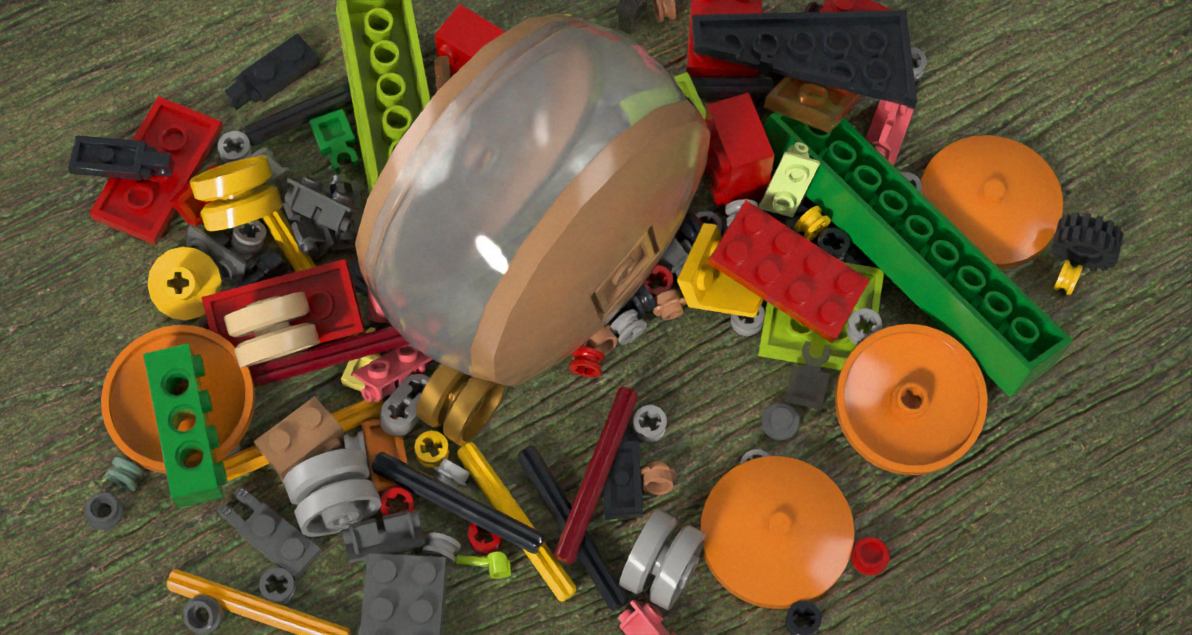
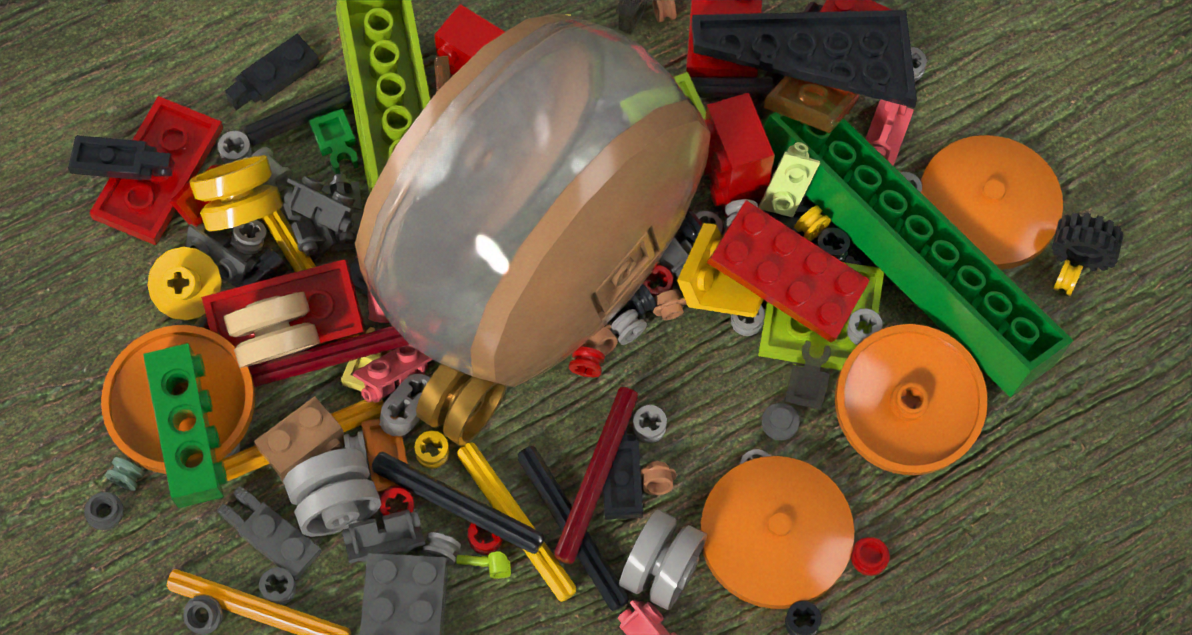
(452, 474): light grey plate -> none

